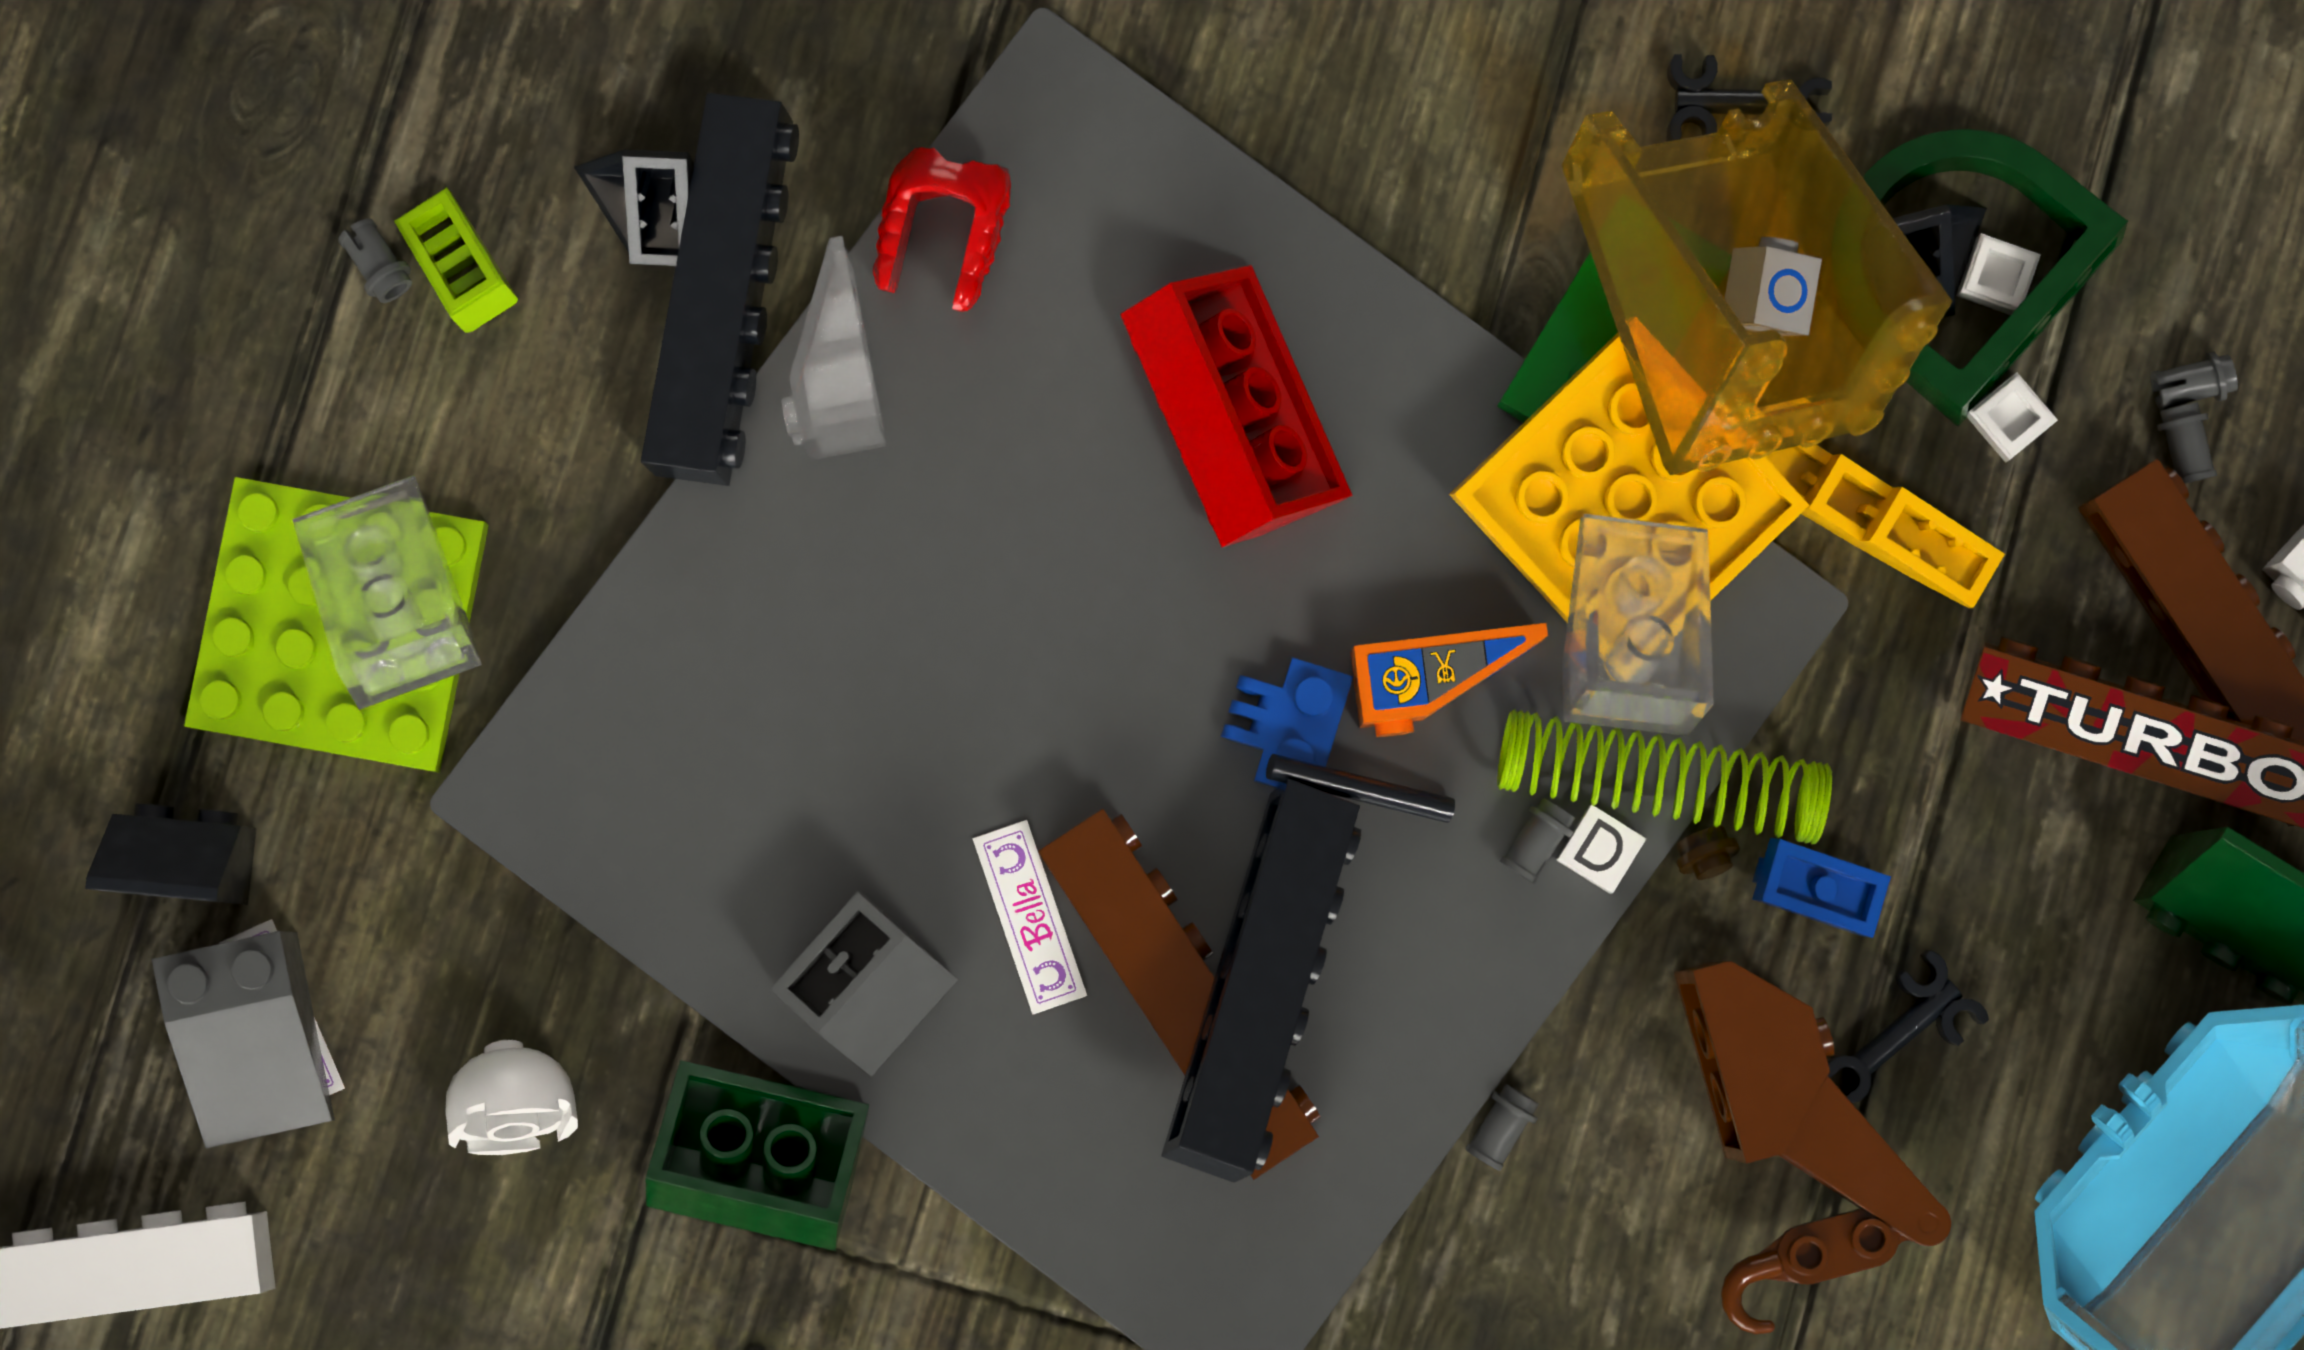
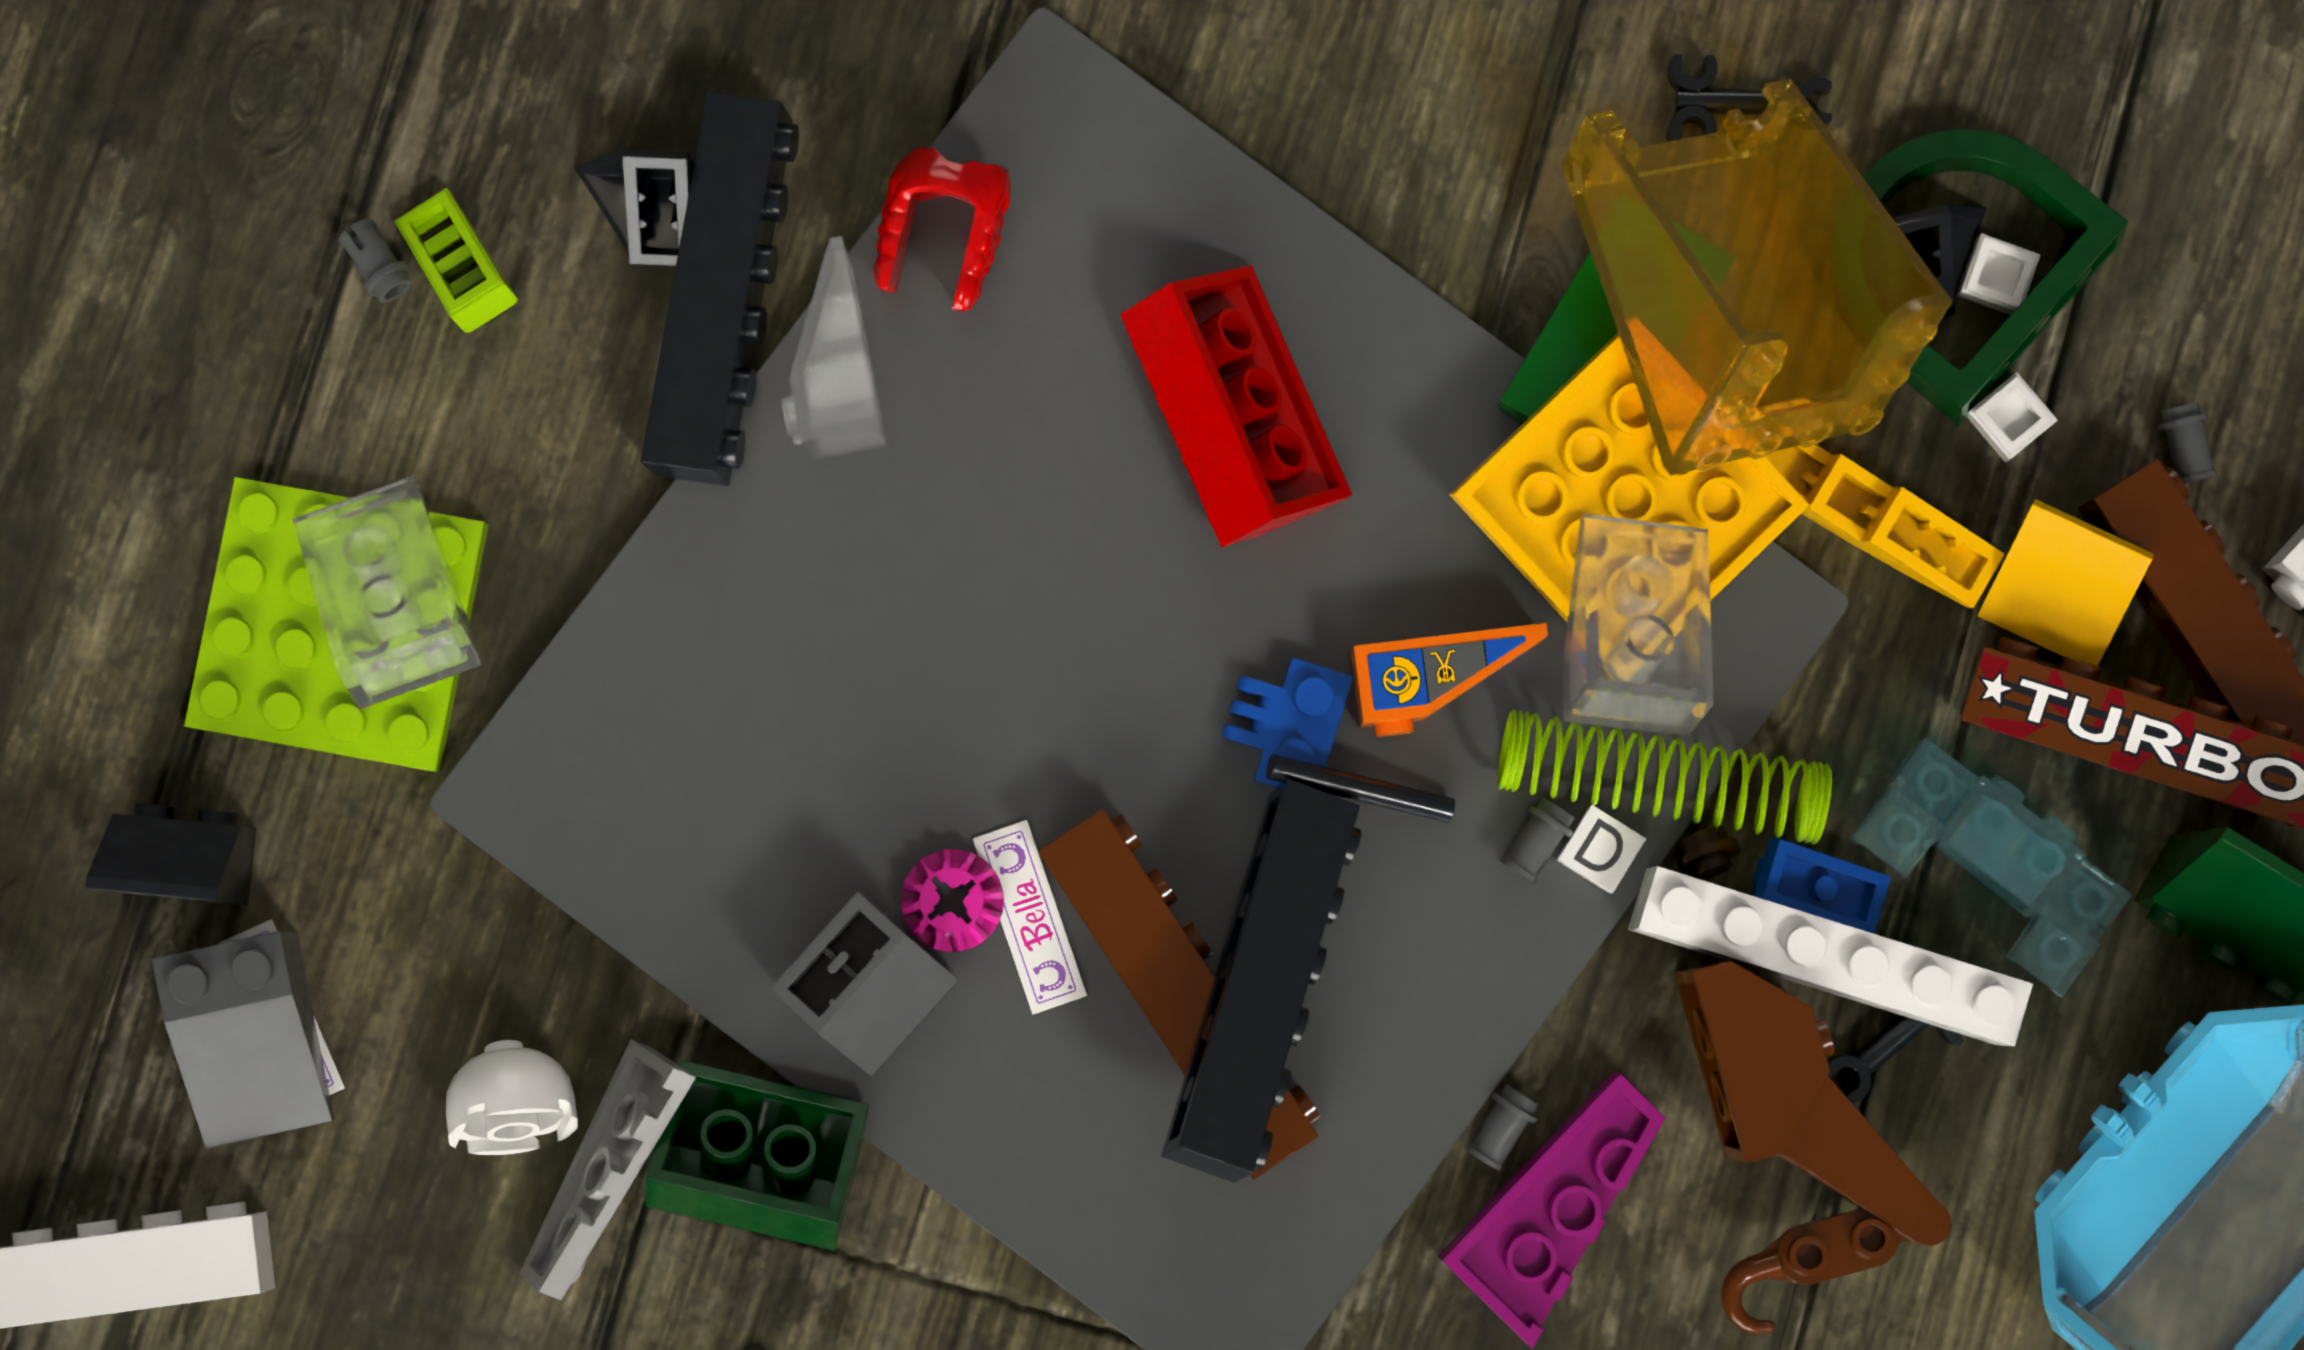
(615, 1147): none -> light grey wing
(948, 931): none -> dark pink gear
(1541, 1221): none -> magenta wing
(1773, 287): light grey brick -> none
(1830, 956): none -> white brick
(2004, 848): none -> clear light blue bracket
(2065, 584): none -> yellow tile
(2195, 381): dark grey pin -> none

